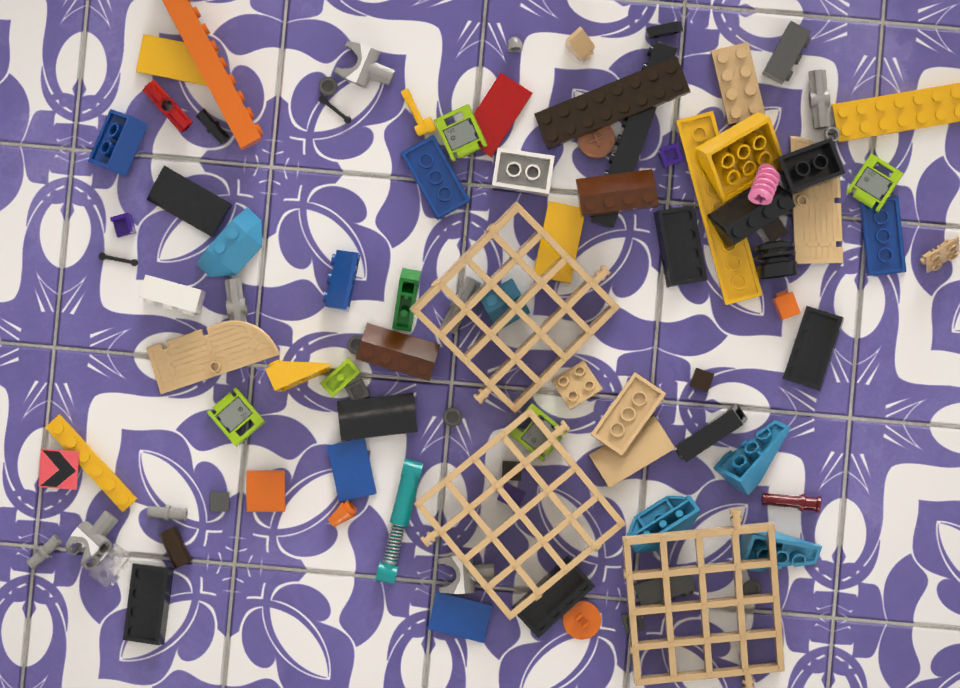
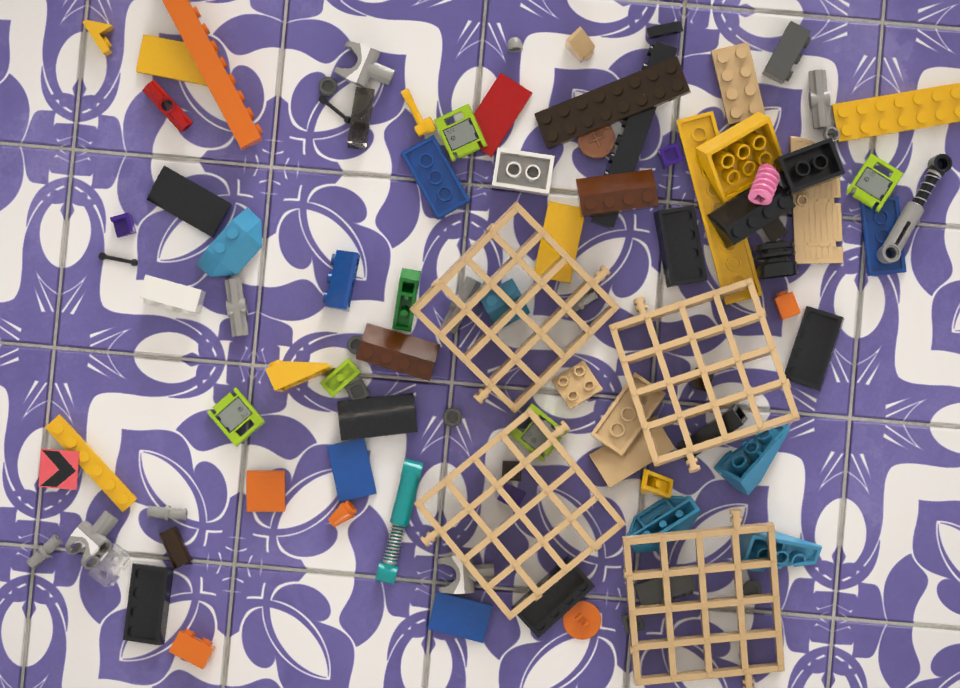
(97, 31): none -> yellow slope
(118, 142): blue slope -> none
(192, 648): none -> orange brick
(202, 356): tan door -> none
(212, 126): black pin -> none
(219, 501): dark grey tile -> none
(361, 118): none -> clear smoke slope
(586, 299): none -> light grey pin
(656, 484): none -> yellow slope
(703, 371): none -> tan piece
(800, 502): dark red pin -> none
(913, 211): none -> piece
(946, 251): tan hinge -> none

